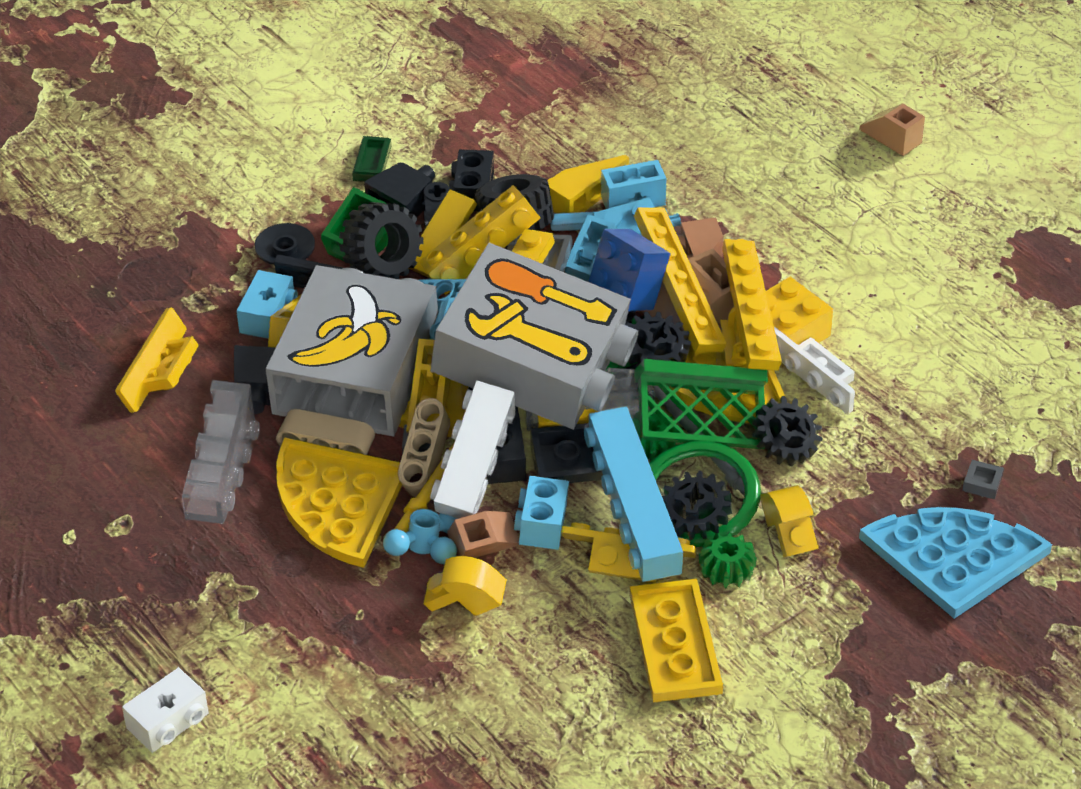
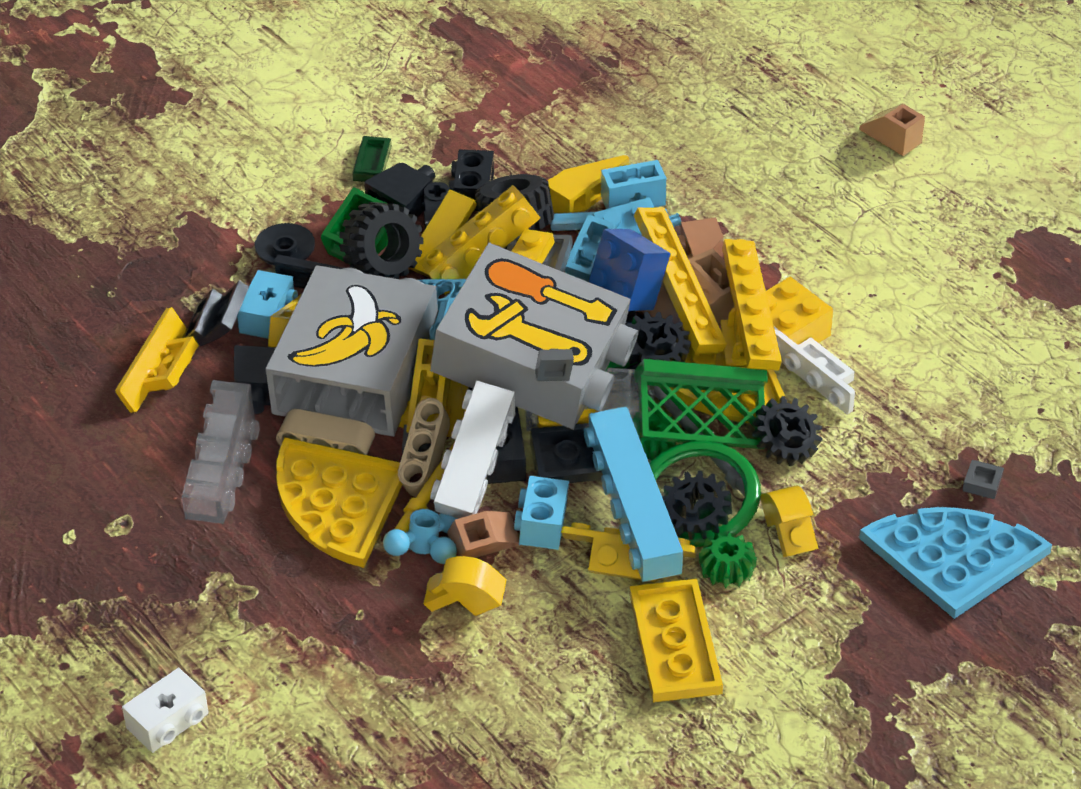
(216, 314): none -> black slope
(554, 365): none -> dark grey plate

